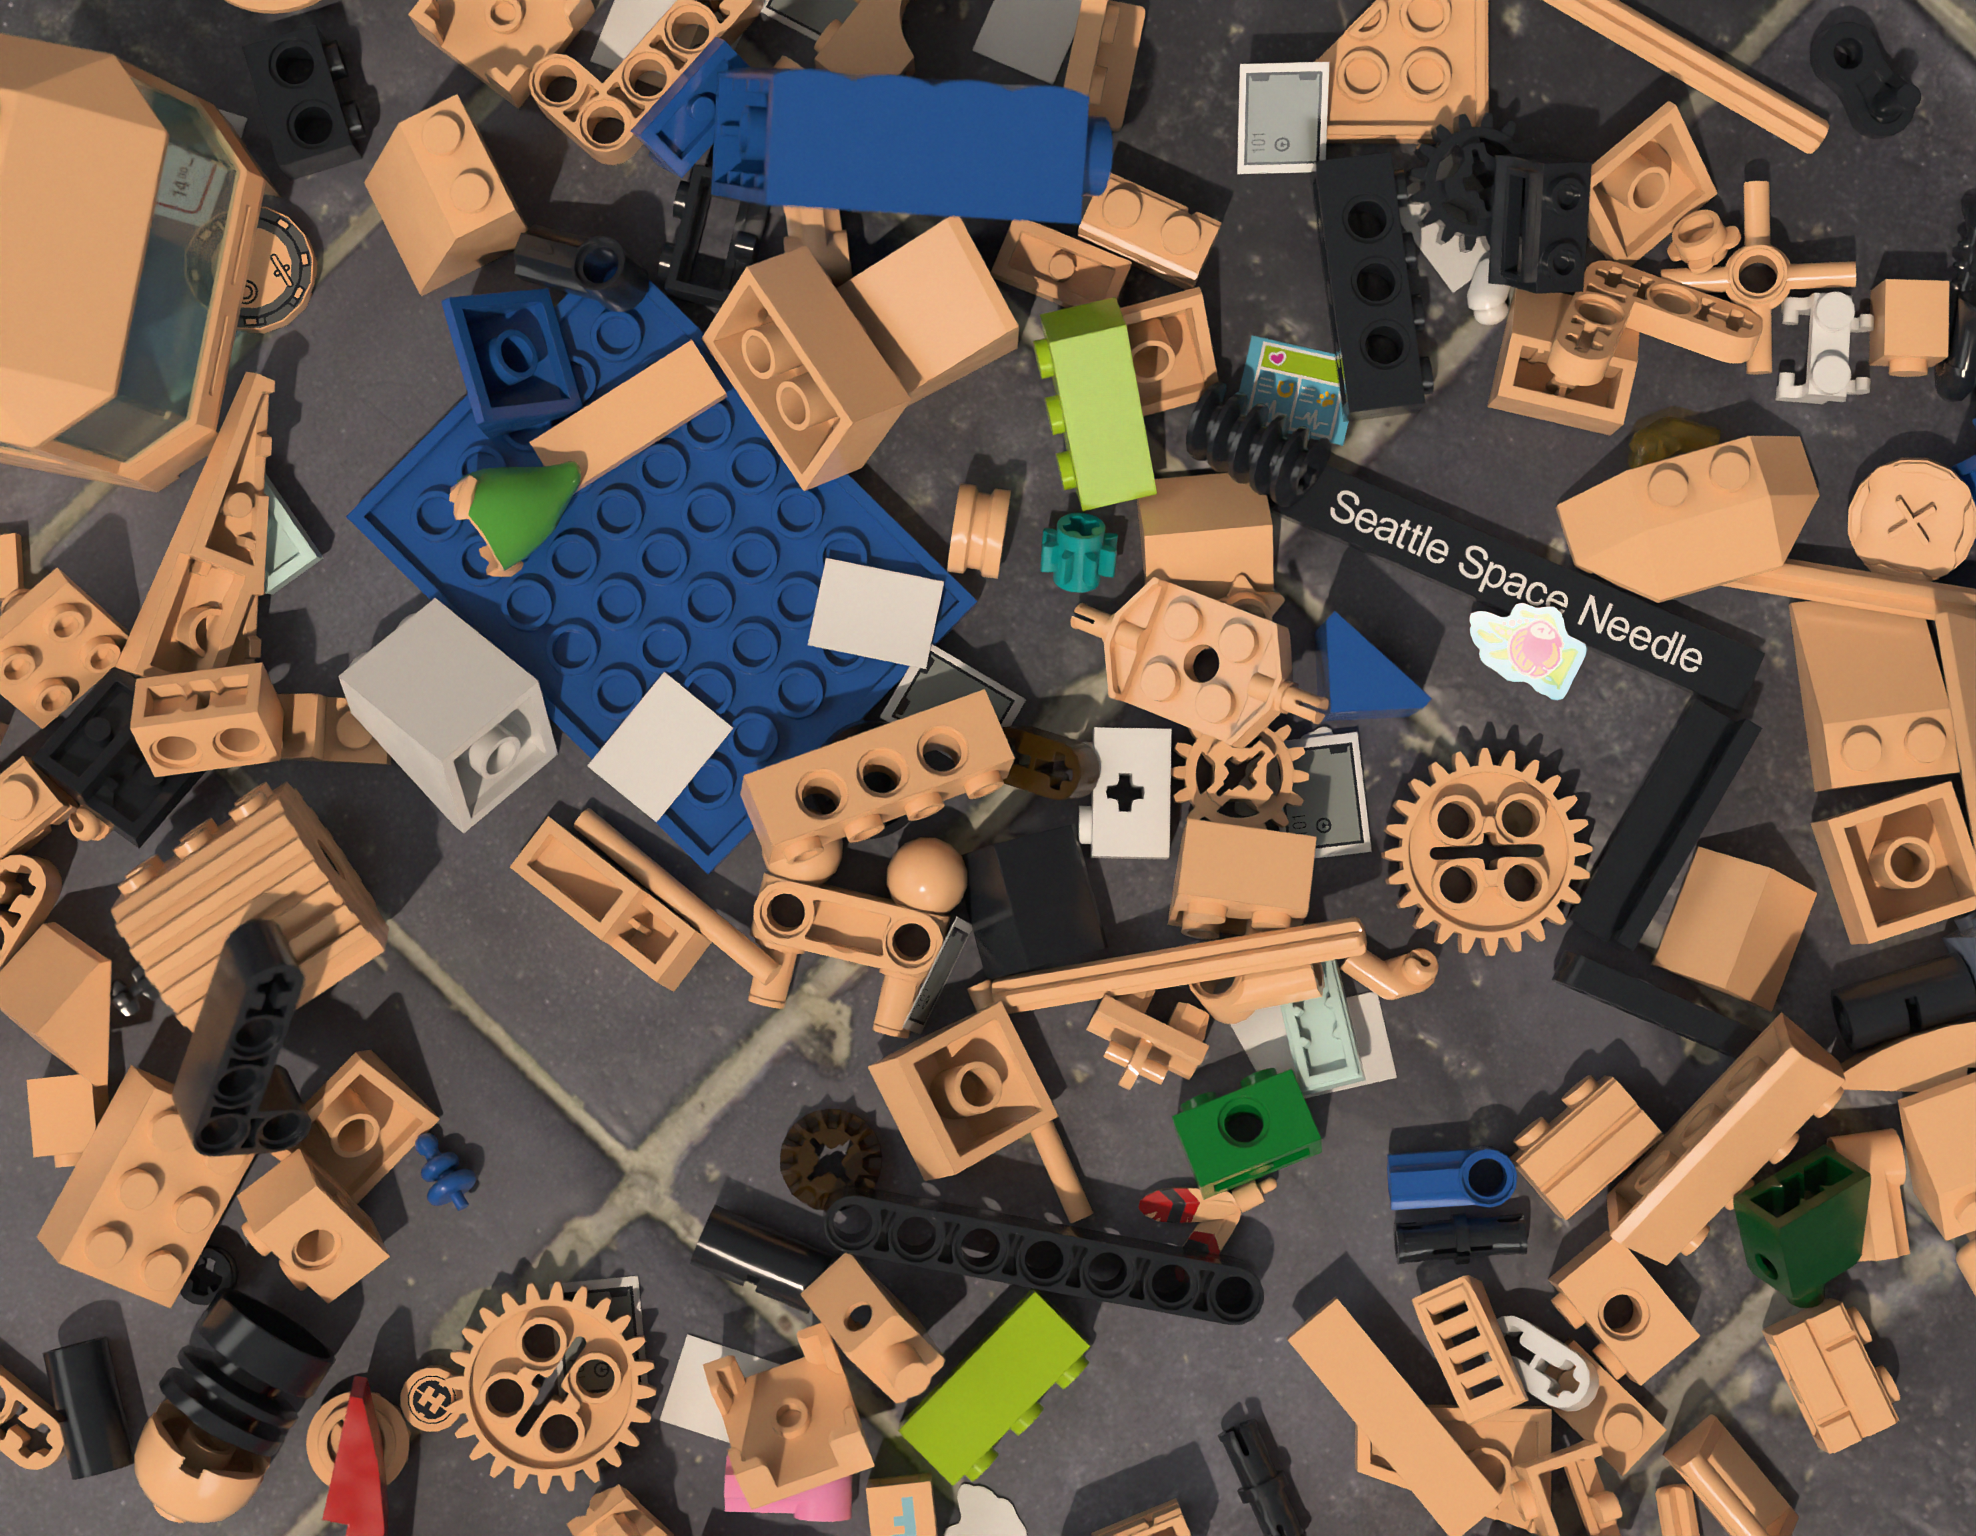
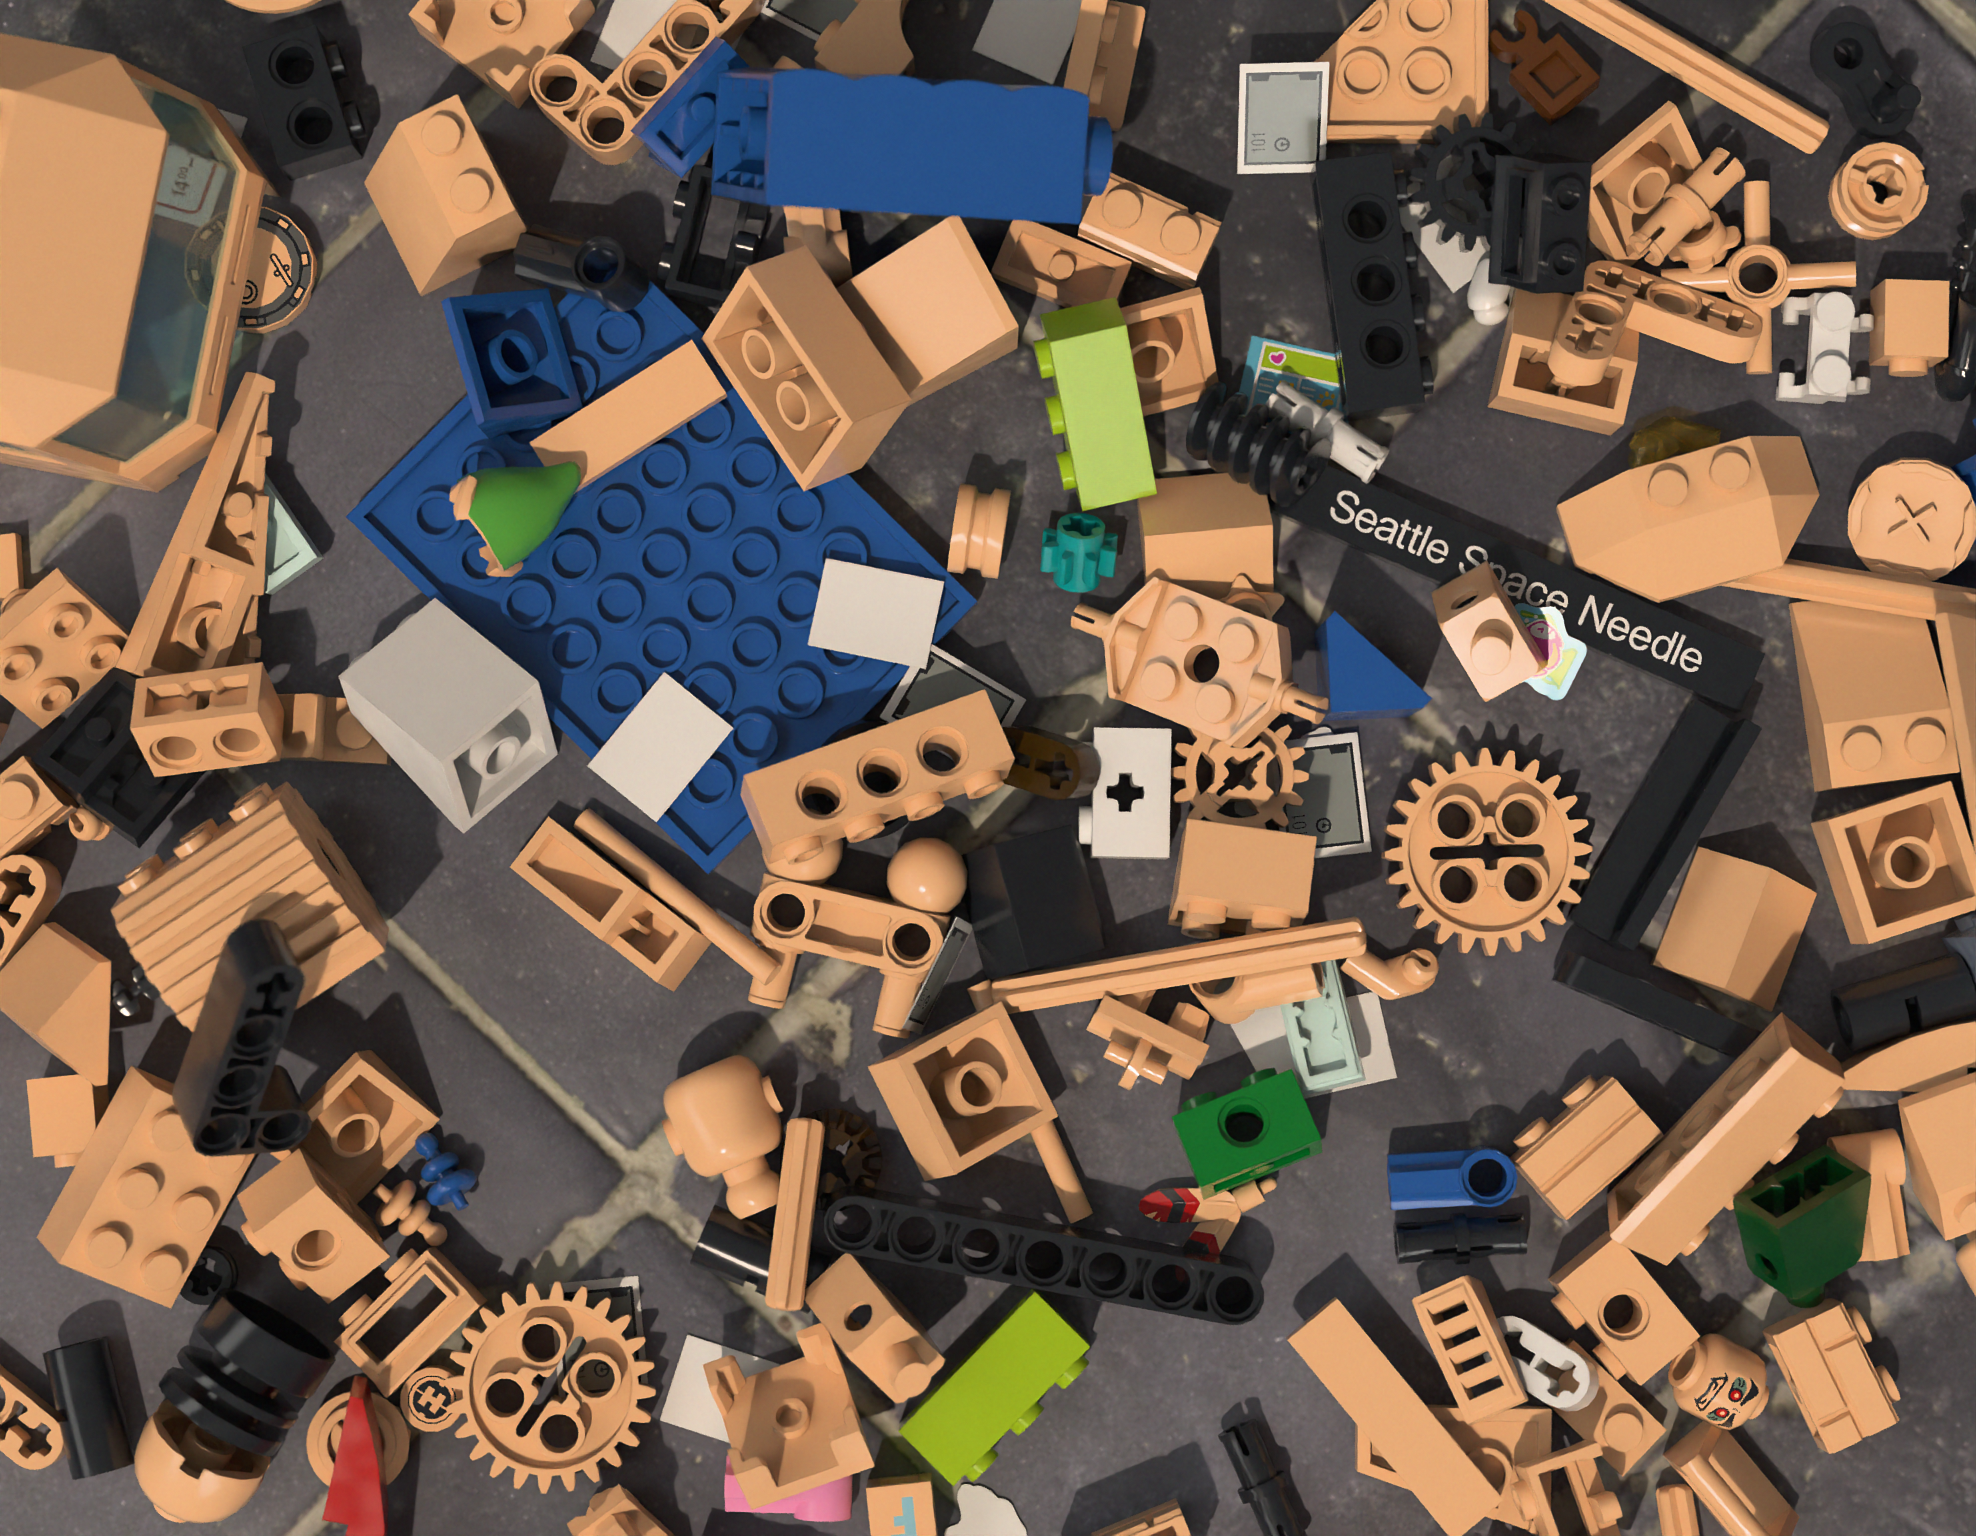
(413, 1216): none -> light nougat hair
(428, 1336): none -> light nougat window
(726, 1124): none -> light nougat piece
(795, 1214): none -> light nougat axle
(1348, 445): none -> white pin
(1487, 632): none -> light nougat torso
(1547, 74): none -> reddish brown plate
(1687, 206): none -> light nougat pin
(1719, 1381): none -> light nougat head
(1853, 197): none -> light nougat wheel

